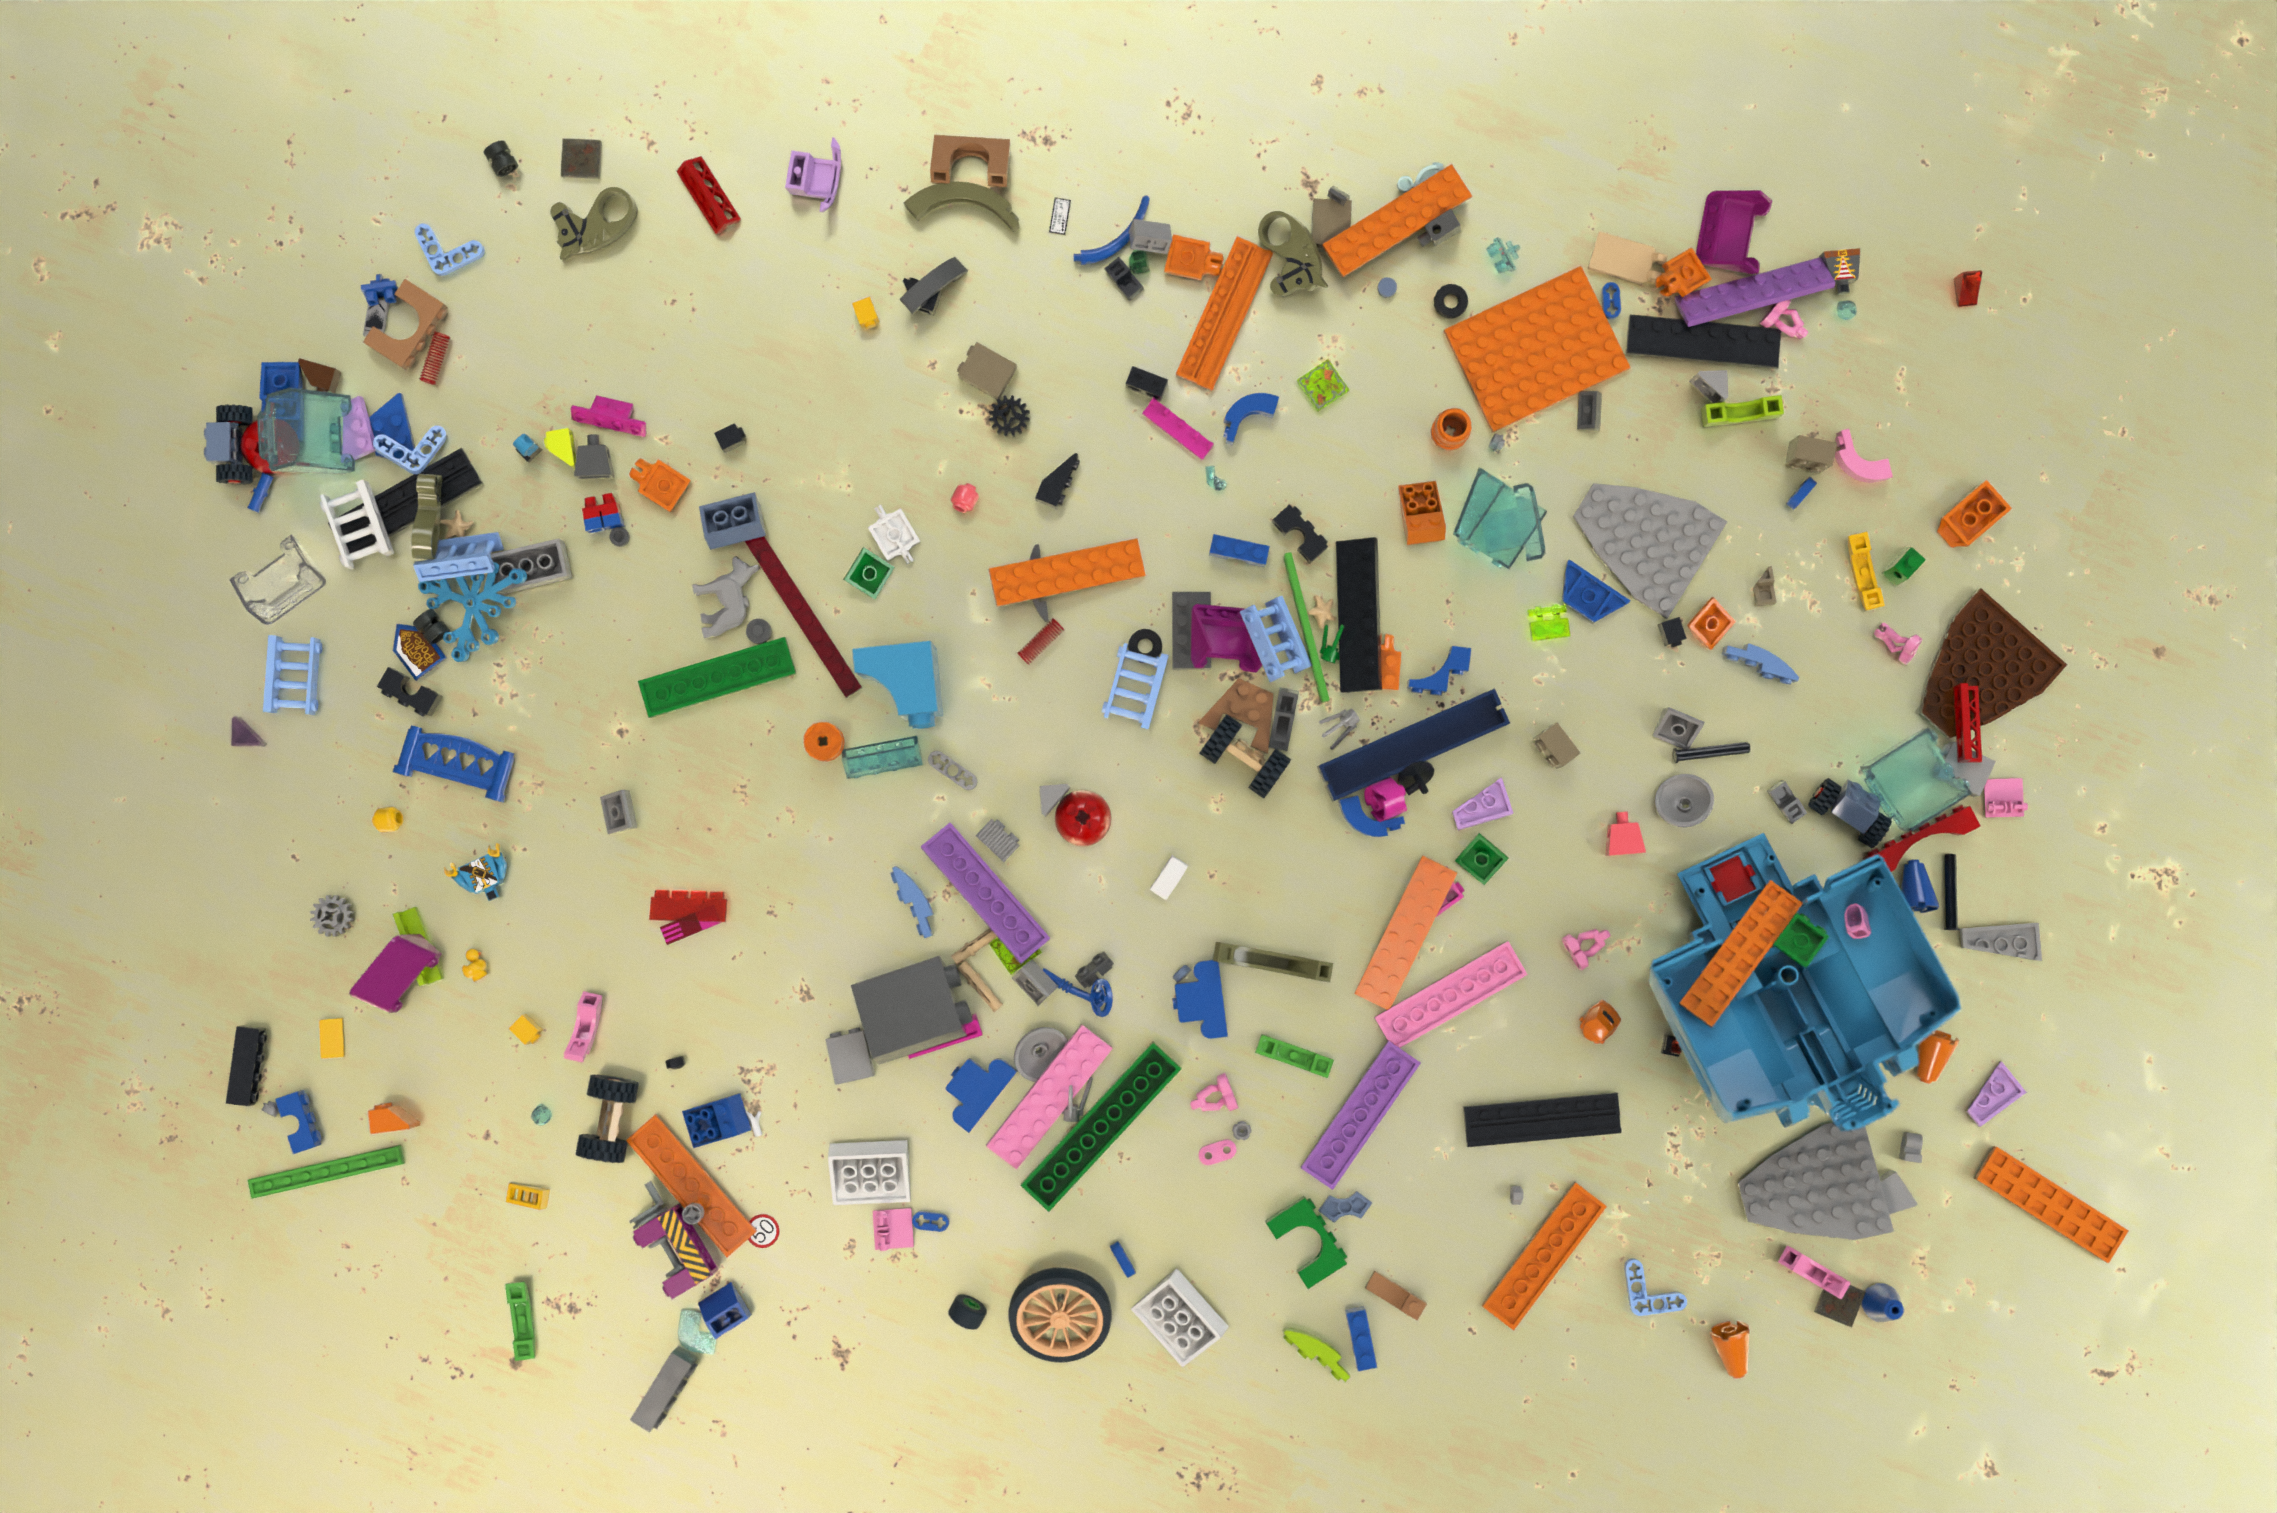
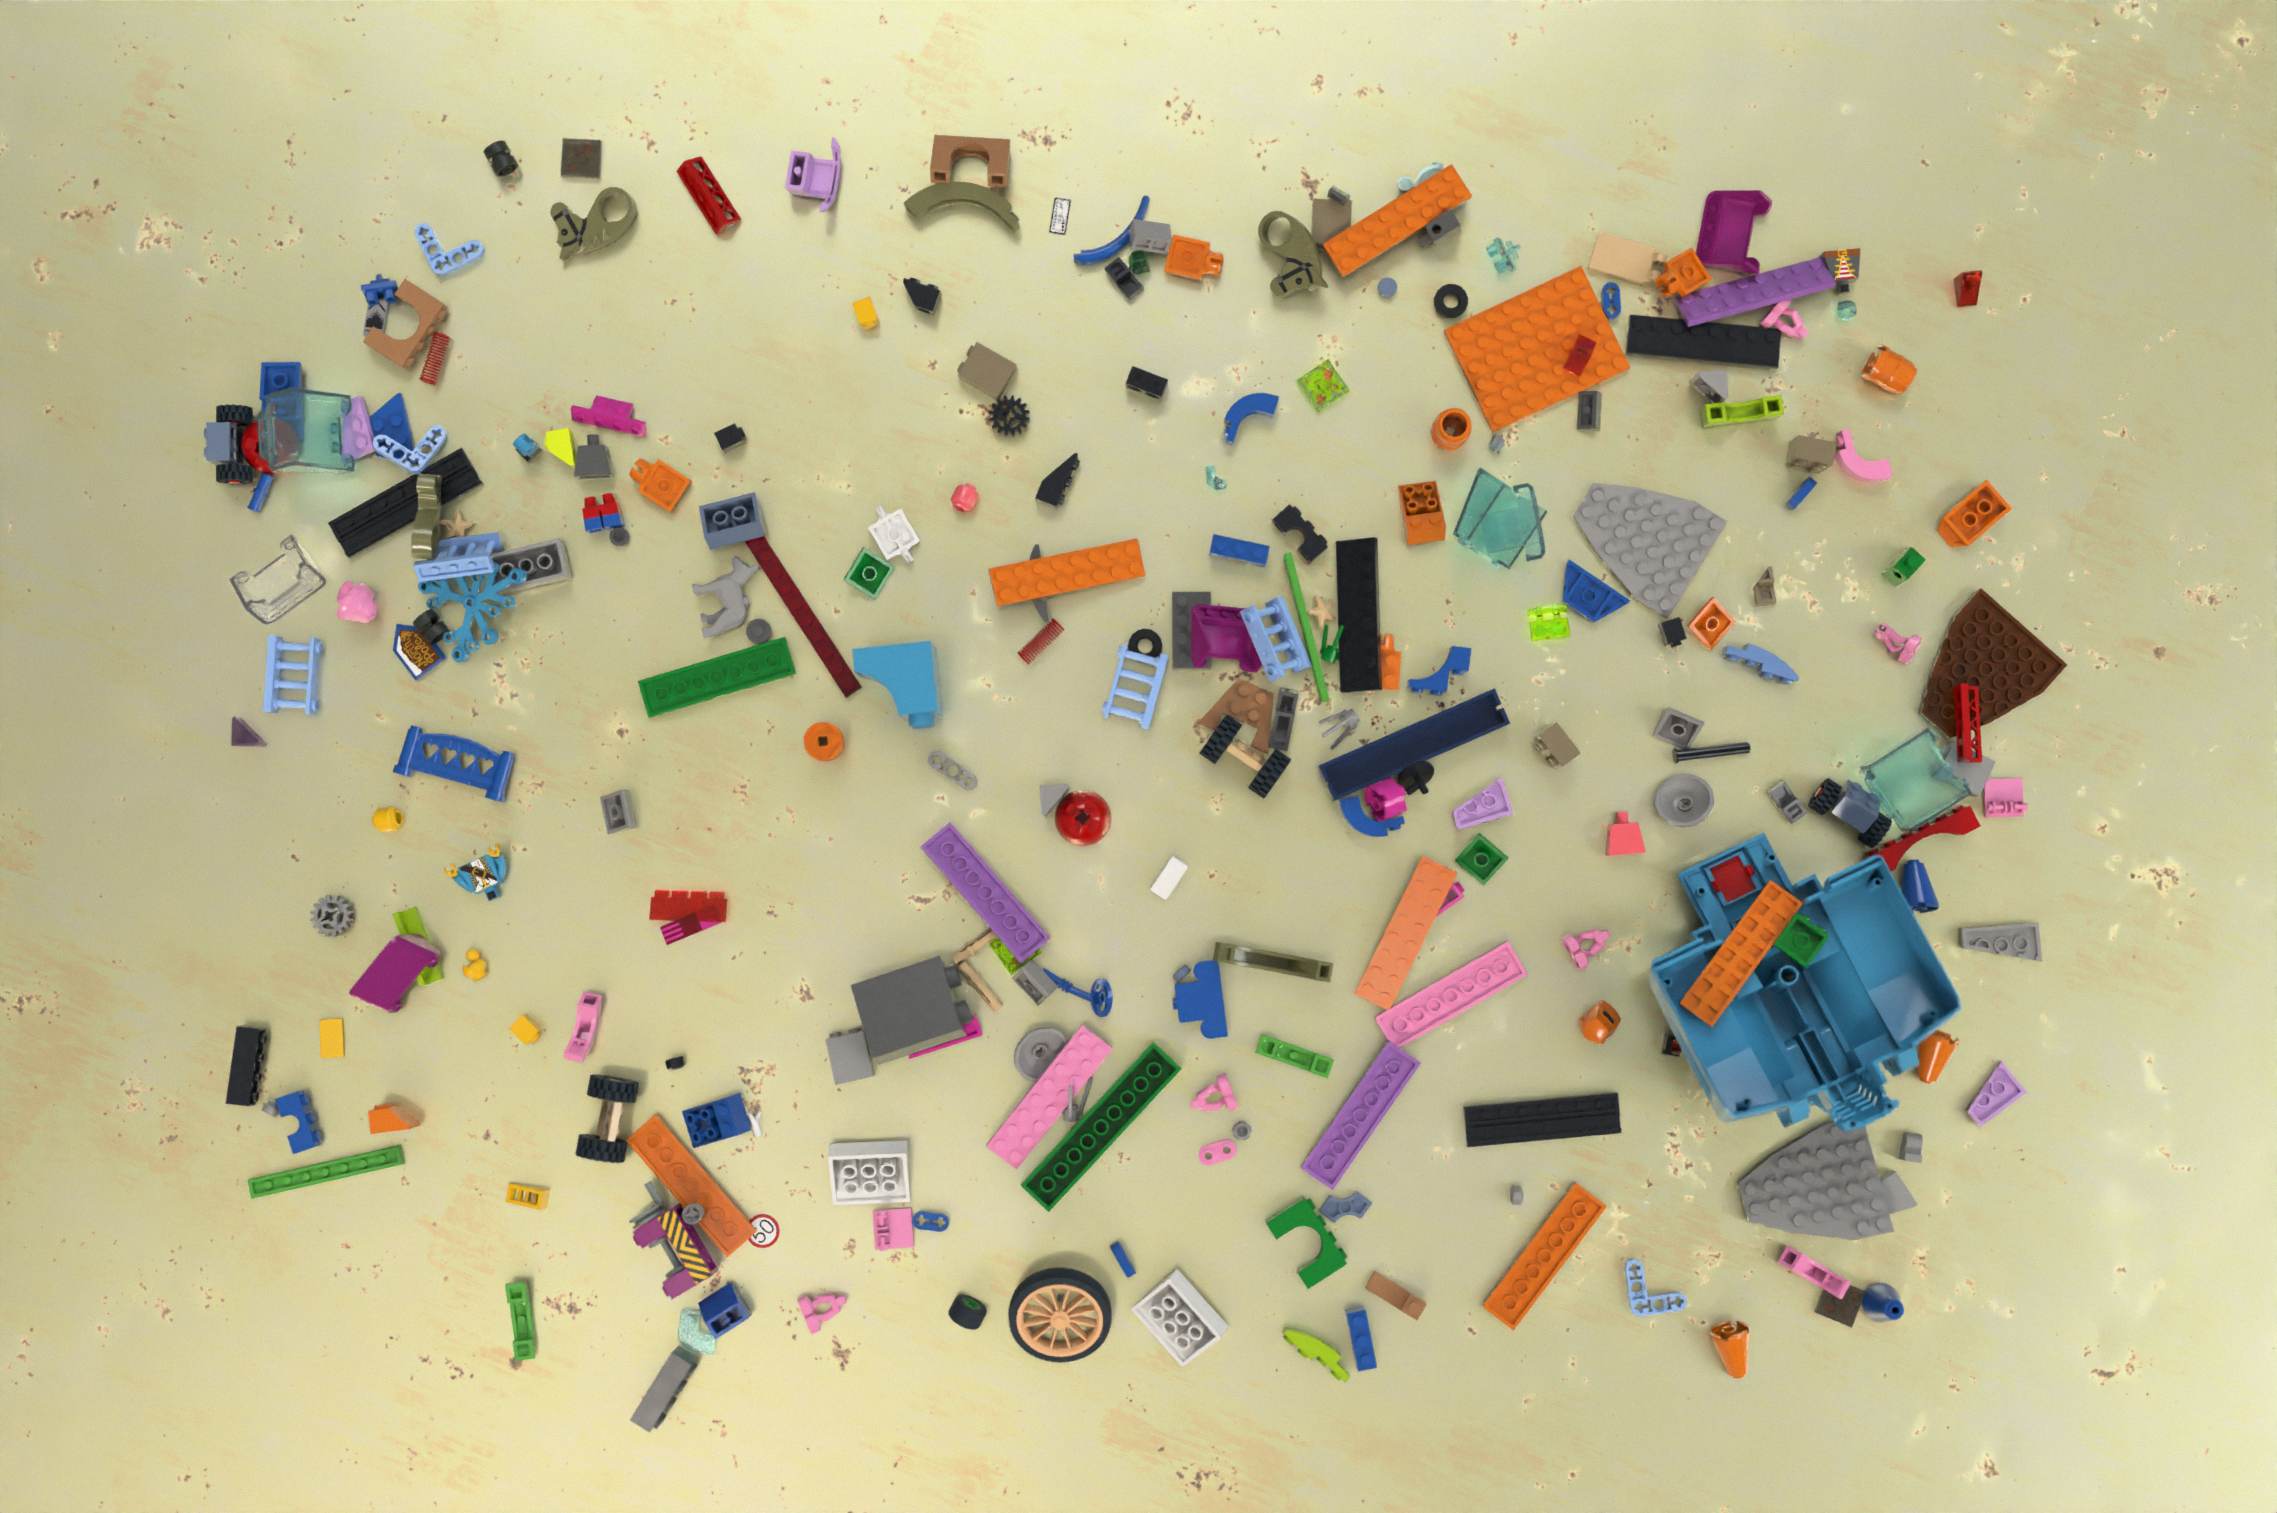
(320, 376): reddish brown slope -> none
(356, 602): none -> bright pink head
(369, 510): white fence -> none
(394, 684): black arch -> none
(541, 1114): clear light blue tile -> none
(807, 1308): none -> bright pink piece
(882, 757): clear light blue brick -> none
(911, 892): medium blue slope -> none
(932, 283): dark grey slope -> none
(977, 1089): blue brick -> none
(998, 840): light grey brick -> none
(1100, 963): dark grey hinge -> none
(1177, 429): dark pink hinge -> none
(1224, 313): orange plate -> none
(1579, 355): none -> clear red slope
(1857, 921): bright pink rock -> none
(1863, 571): yellow slope -> none
(1889, 370): none -> orange piece
(1951, 892): black axle -> none
(2051, 1204): orange plate -> none

